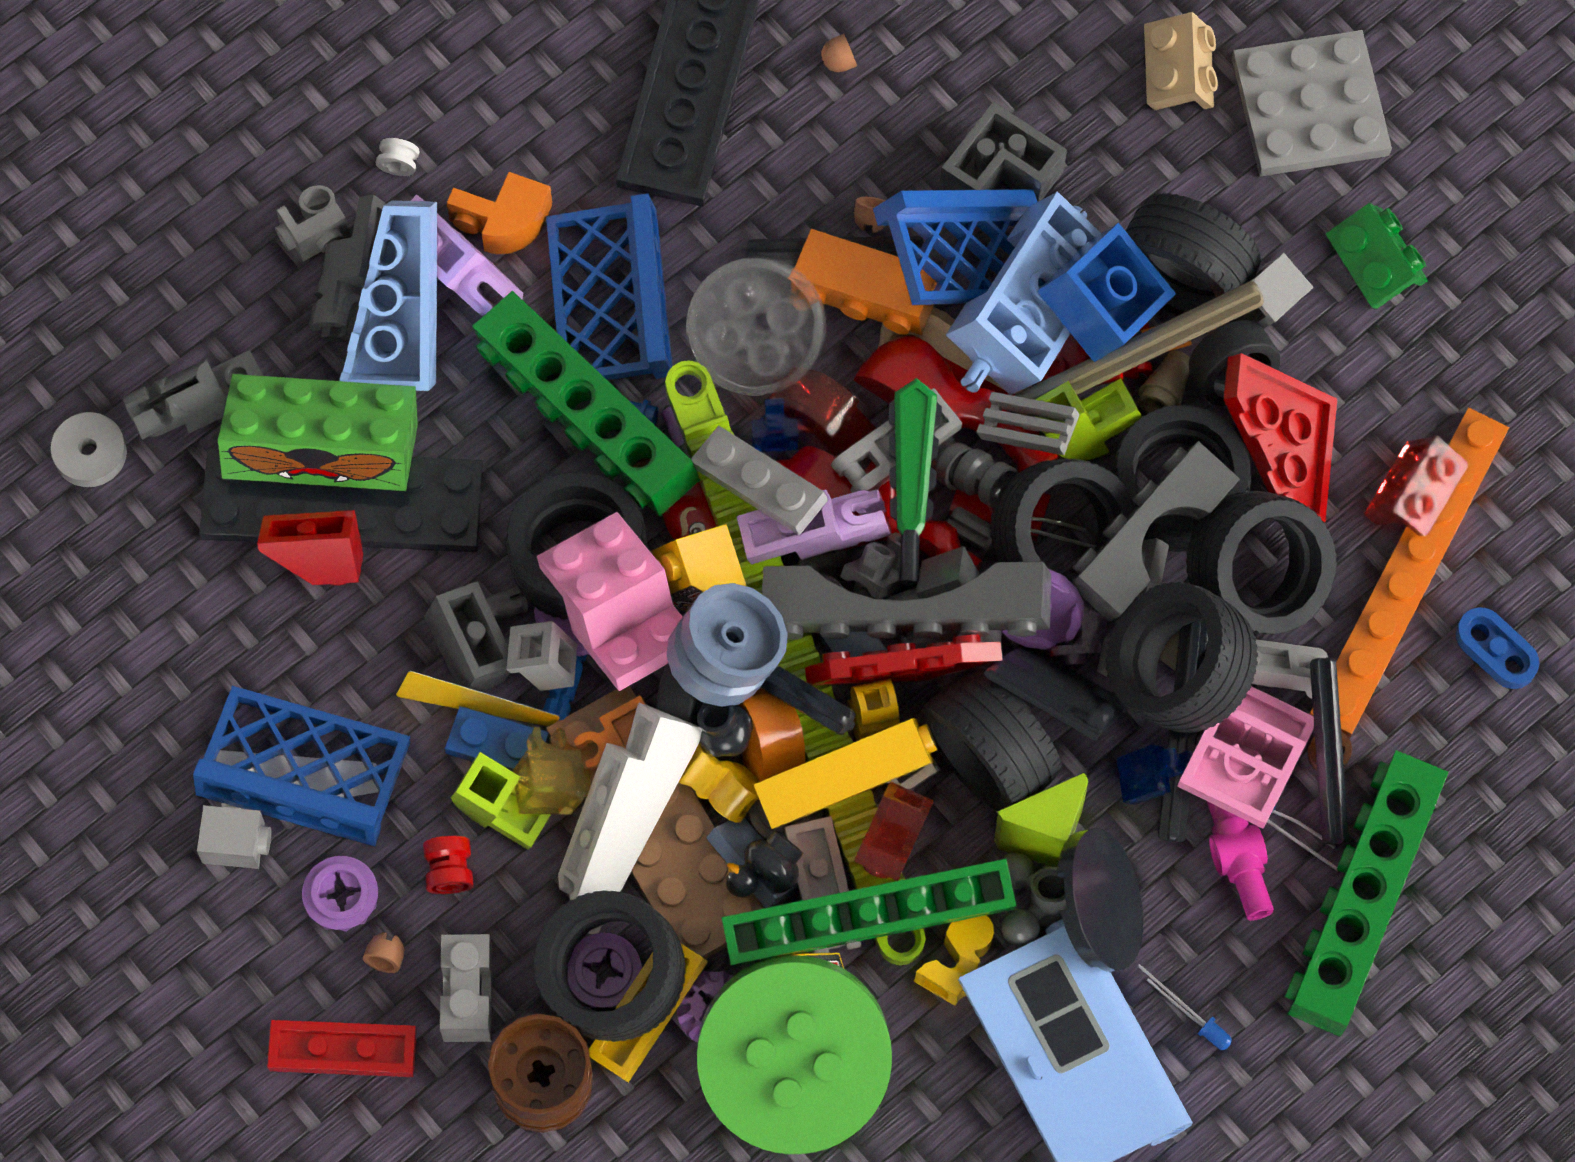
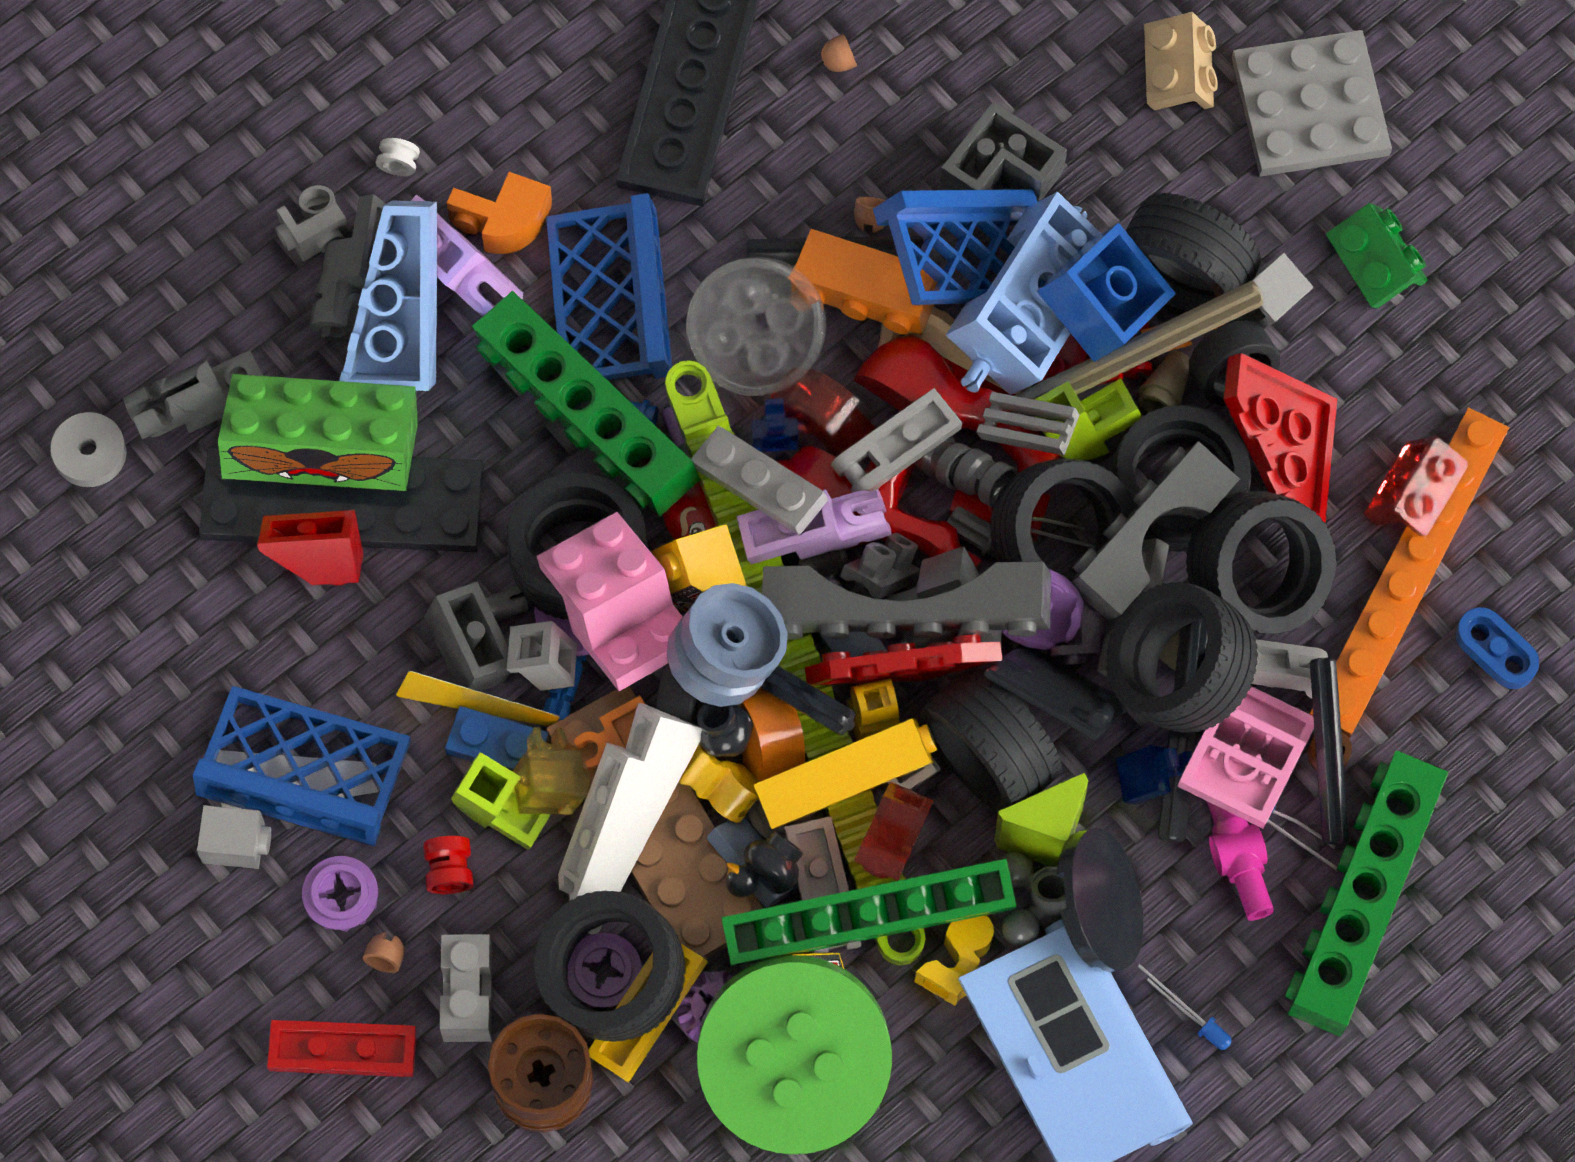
(913, 447): green sword -> none

